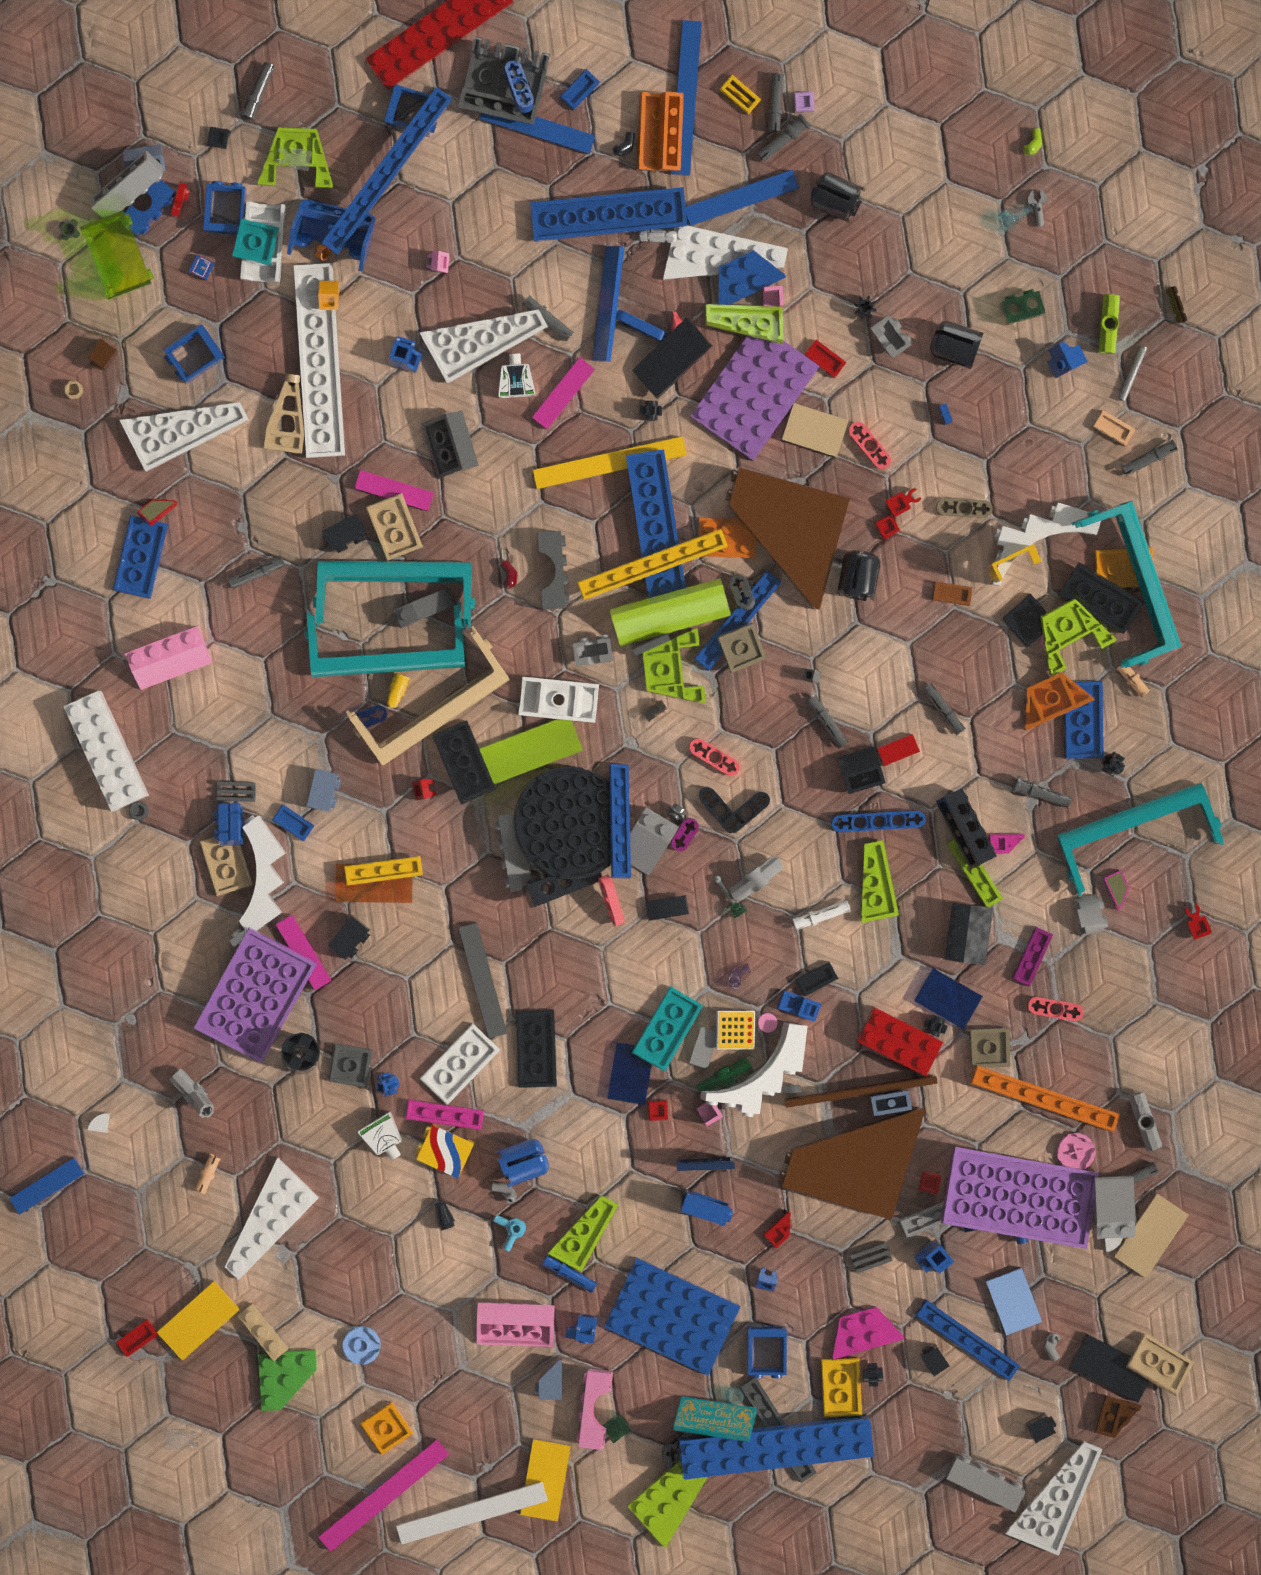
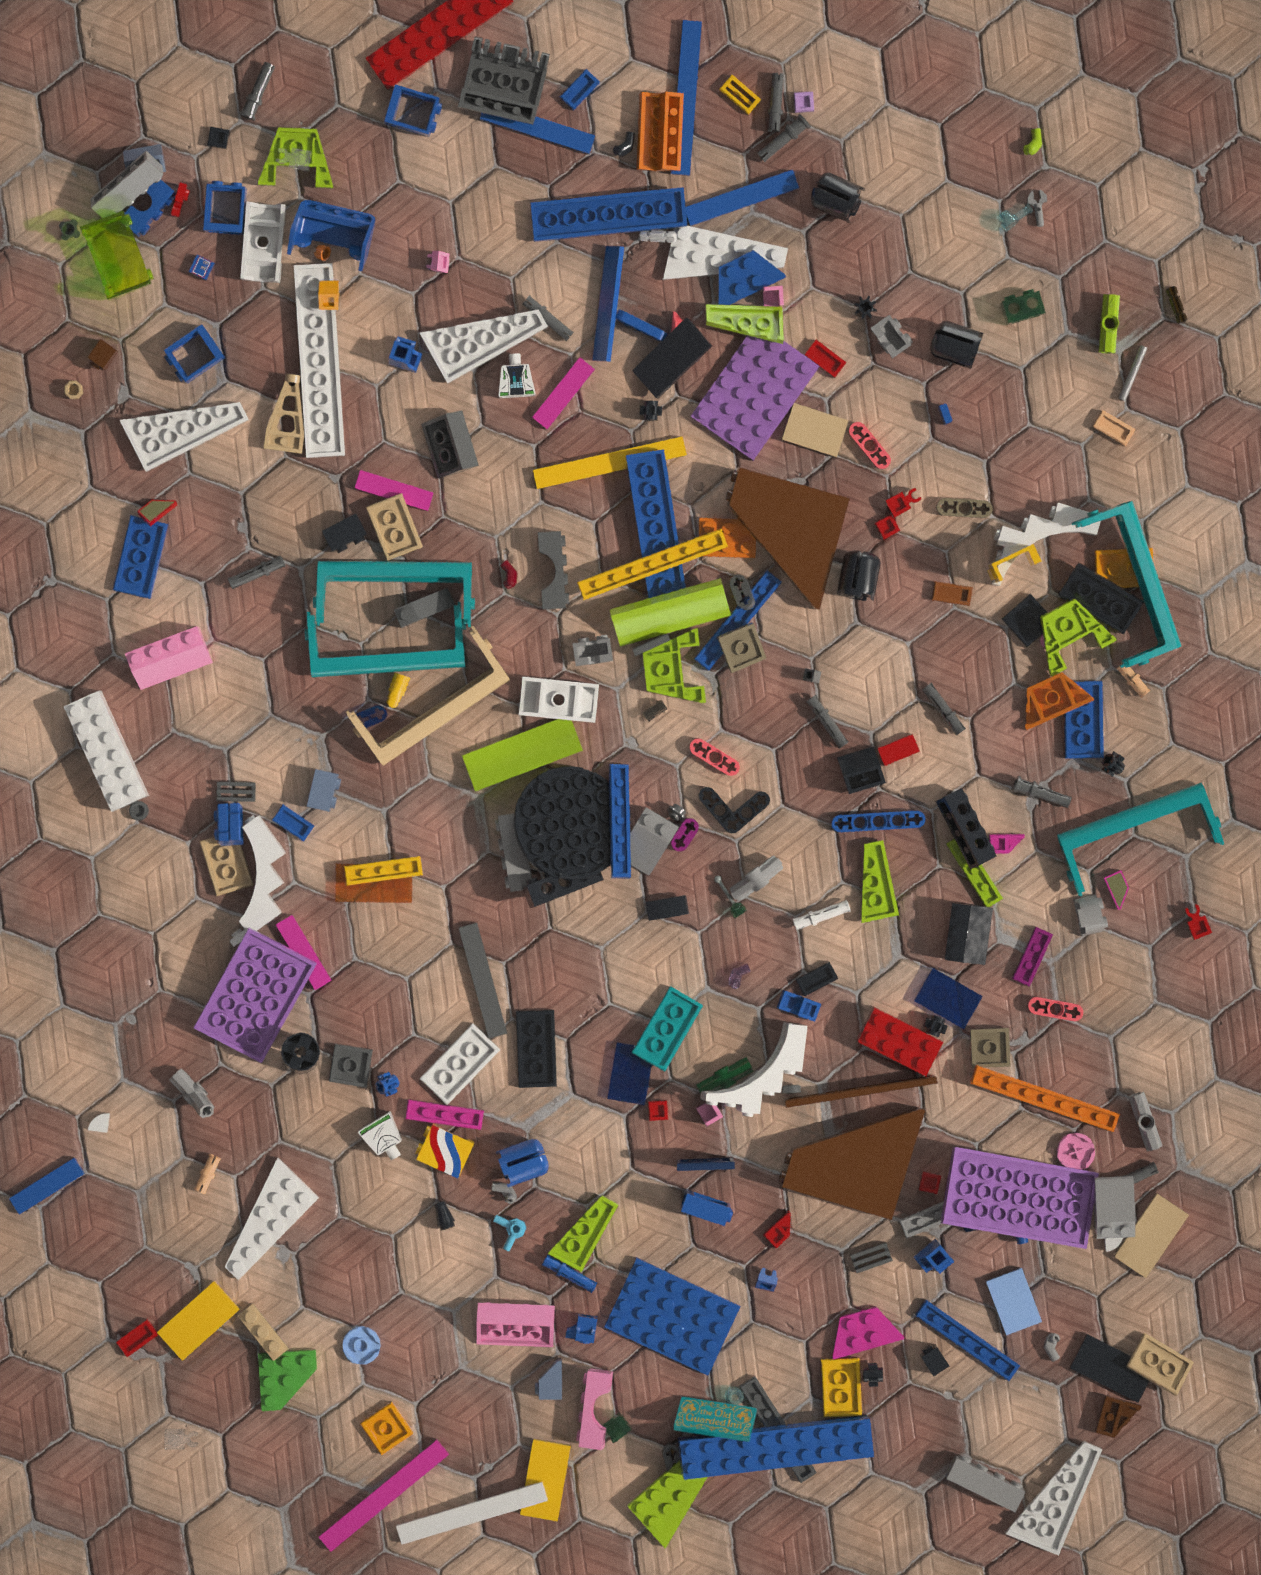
(255, 242): teal plate -> none
(349, 937): black brick -> none
(387, 171): blue plate -> none
(421, 789): red tile -> none
(464, 762): black tile -> none
(517, 94): blue beam -> none
(611, 900): coral beam -> none
(703, 1048): light grey tile -> none
(735, 1030): yellow tile -> none
(767, 1022): bright pink tile -> none
(767, 1331): blue window -> none
(890, 1102): sand blue brick -> none
(1041, 1427): black brick -> none
(1065, 359): blue brick -> none
(1150, 457): dark grey pin -> none

